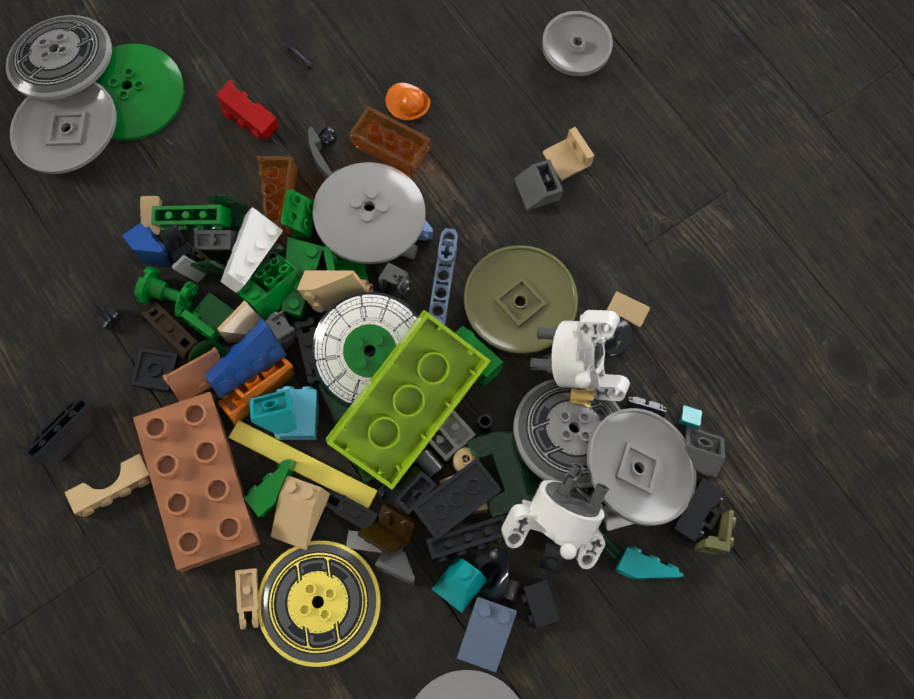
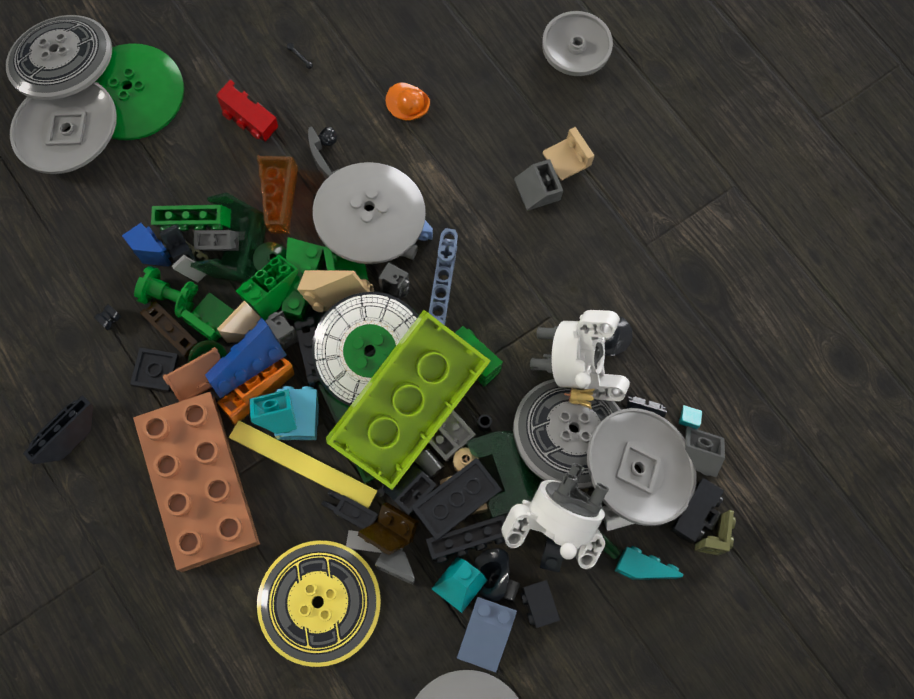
(85, 499): tan arch -> none
(146, 204): tan slope -> none
(247, 596): tan hinge -> none
(251, 246): white wedge -> none
(265, 496): green slope -> none
(298, 215): green bracket -> none
(298, 512): tan slope -> none
(390, 141): clear orange brick -> none
(515, 274): olive dish -> none
(629, 309): tan slope -> none

